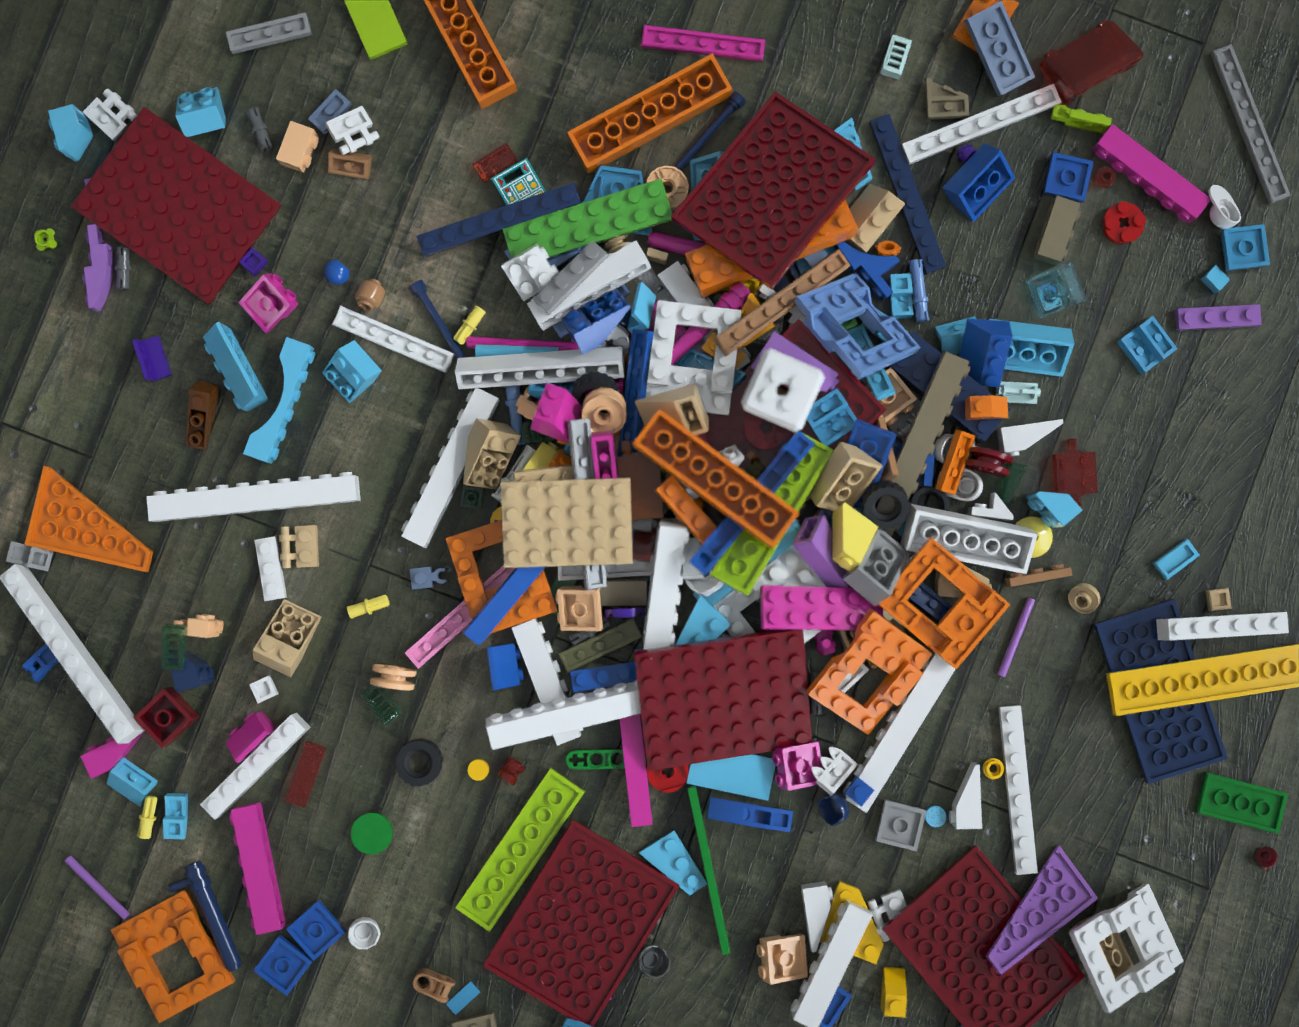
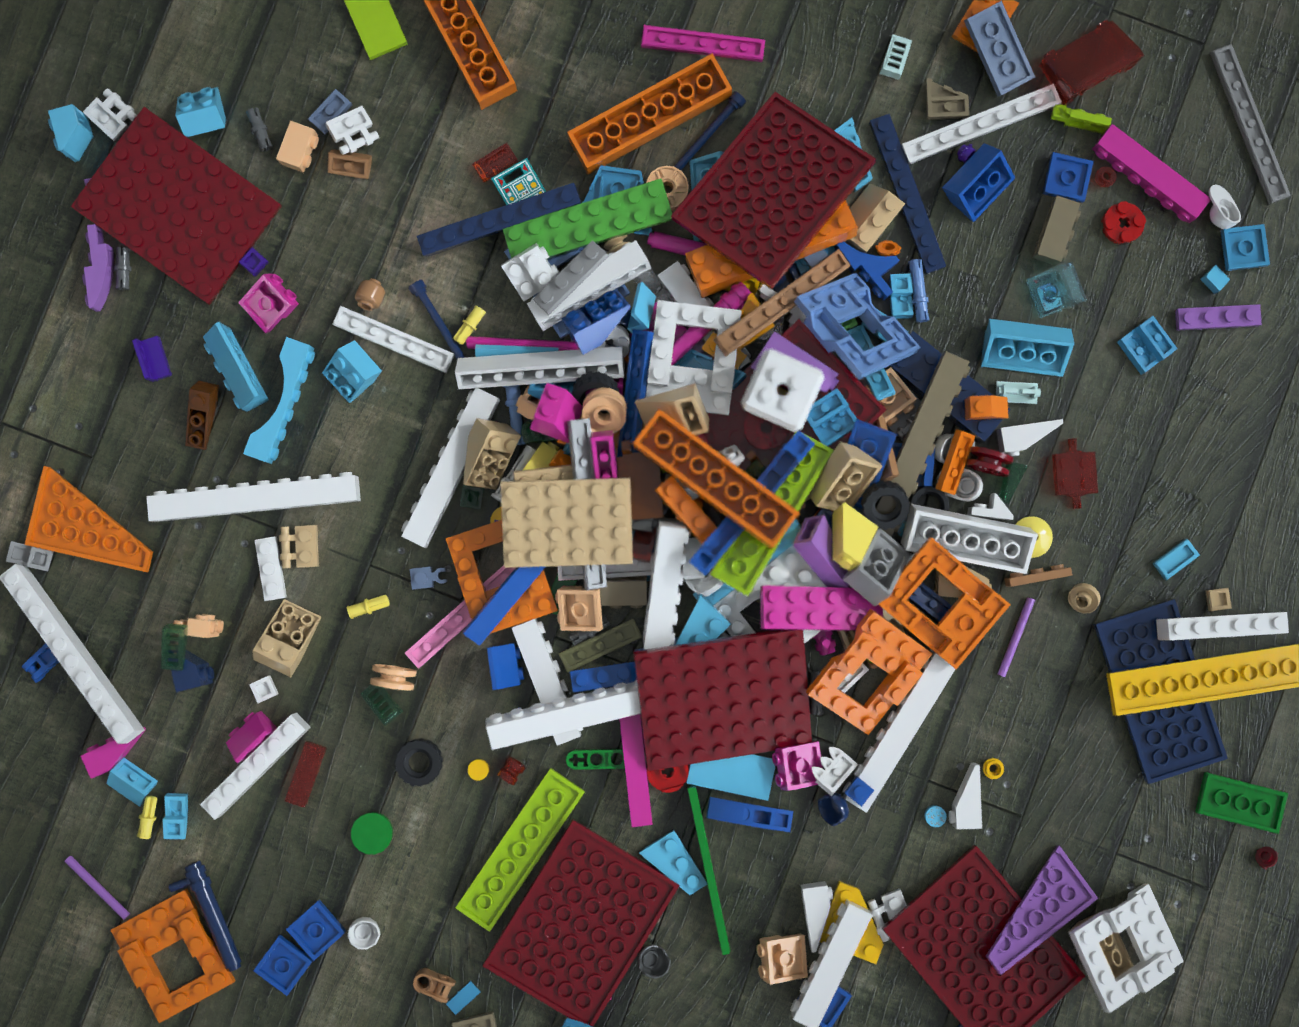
(39, 239): lime plate -> none
(166, 717): dark red brick -> none
(257, 868): dark pink brick -> none
(268, 33): light grey plate -> none
(336, 272): blue piece -> none
(617, 613): dark purple tile -> none
(657, 256): tan tile -> none
(893, 992): yellow slope -> none
(900, 825): light grey plate -> none
(951, 335): medium azure panel -> none
(987, 348): blue slope -> none
(1017, 790): white plate -> none
(1054, 508): medium azure slope -> none

